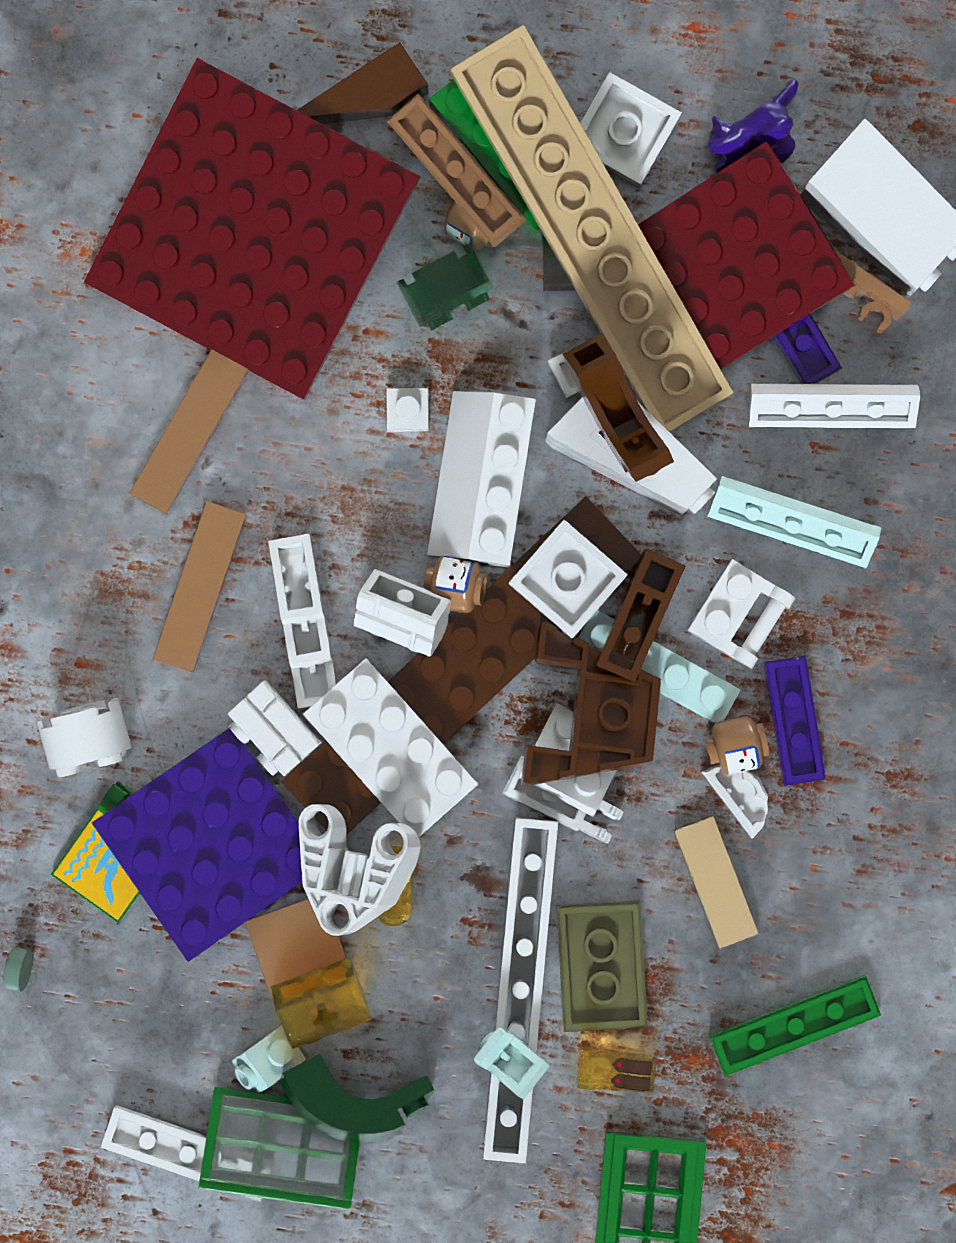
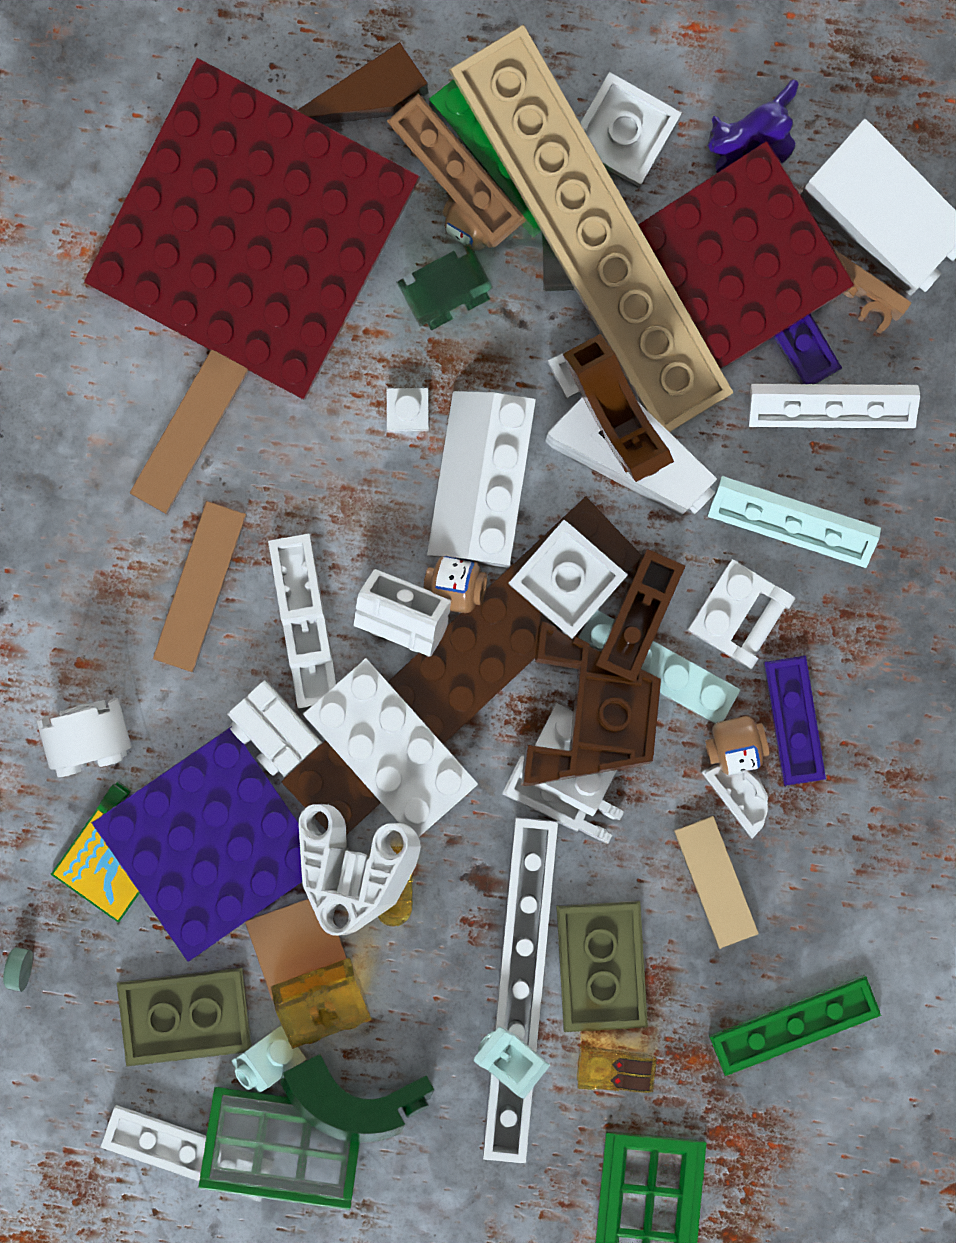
(184, 1016): none -> olive tile

